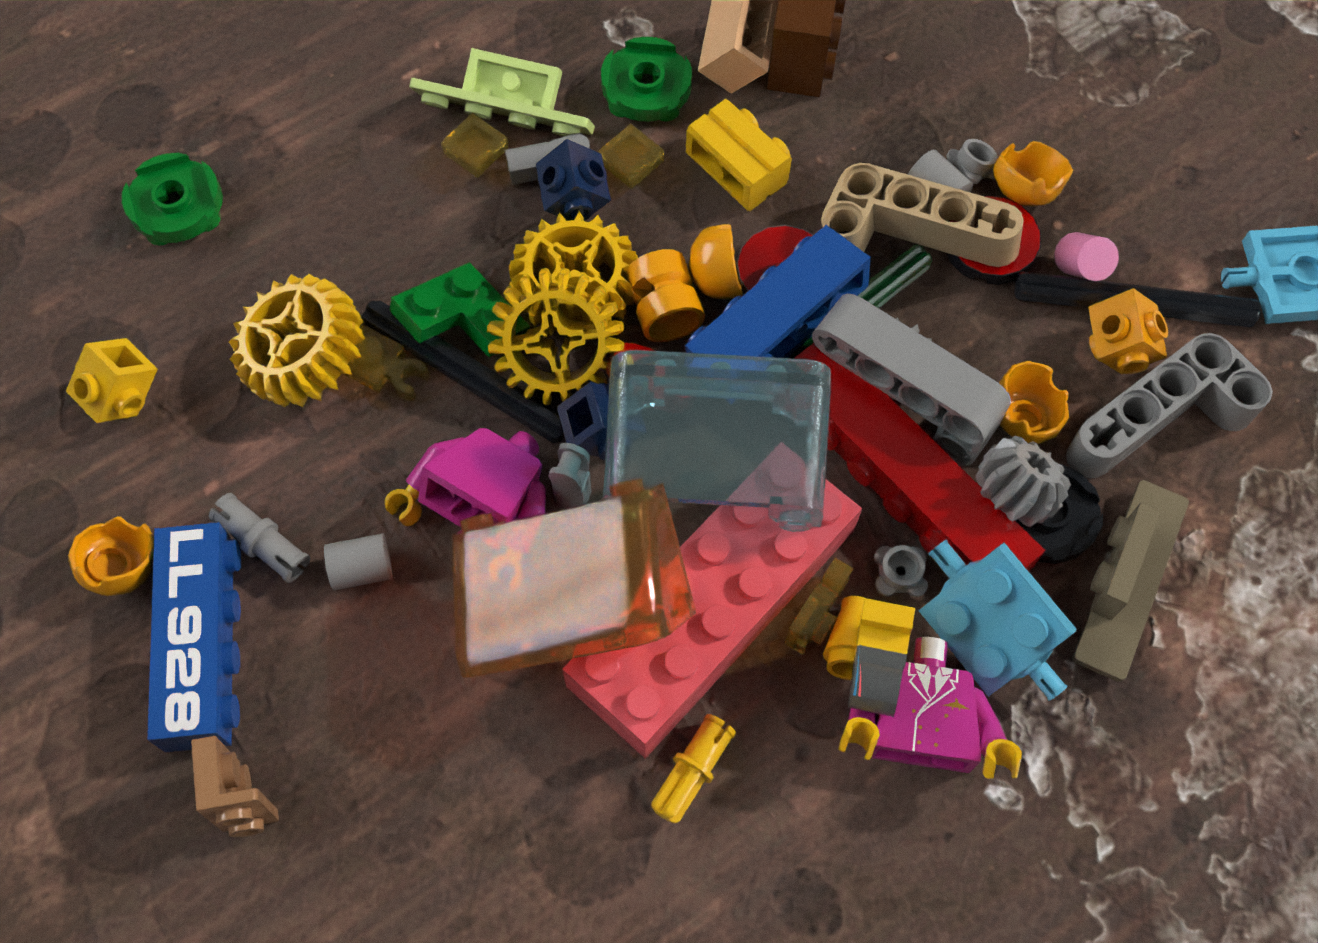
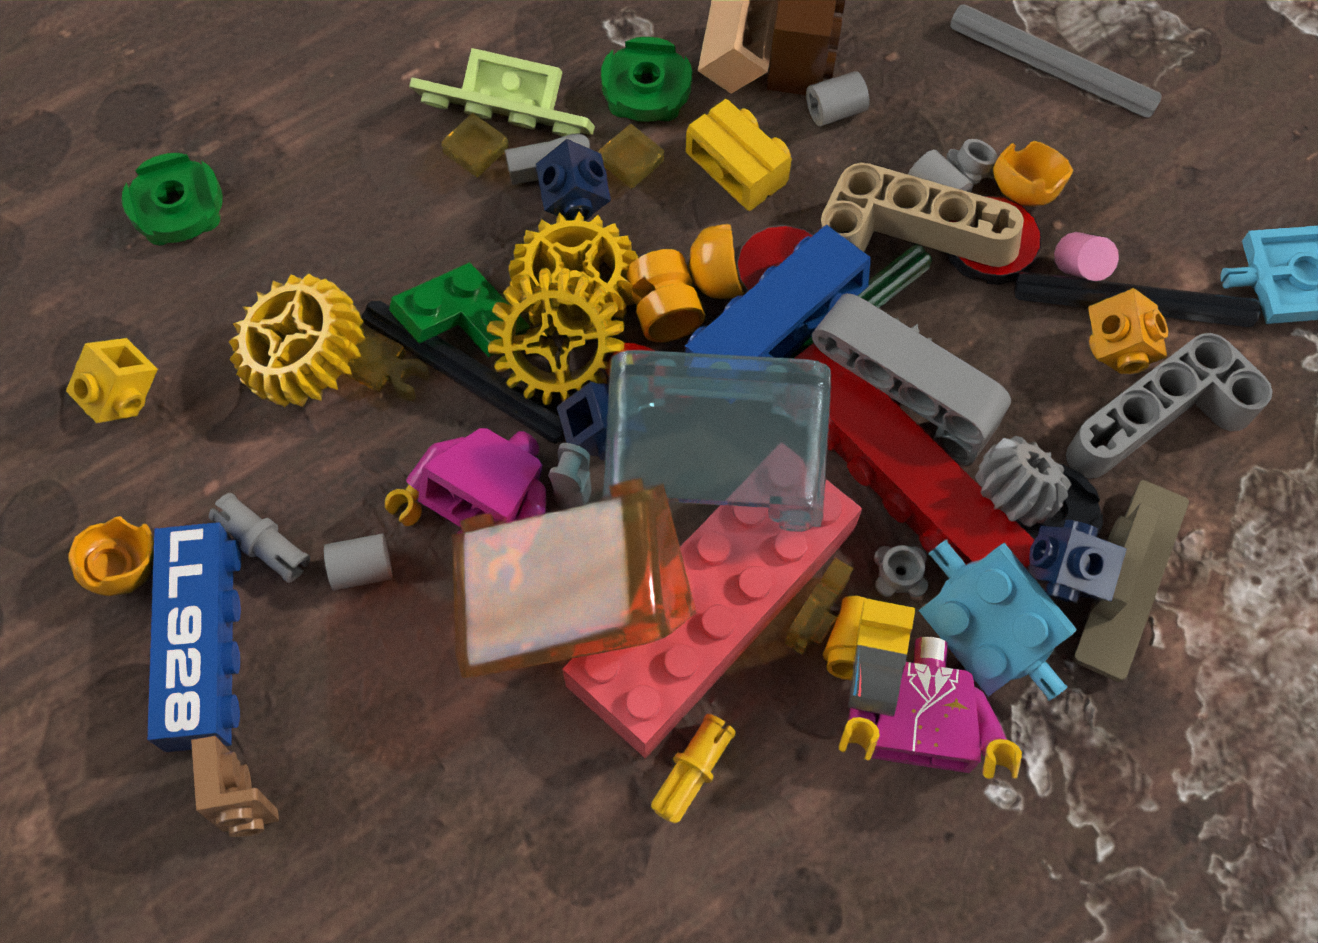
(837, 98): none -> light grey piece
(1036, 406): light orange hair -> none
(1056, 61): none -> light grey axle
(1075, 562): none -> dark blue brick

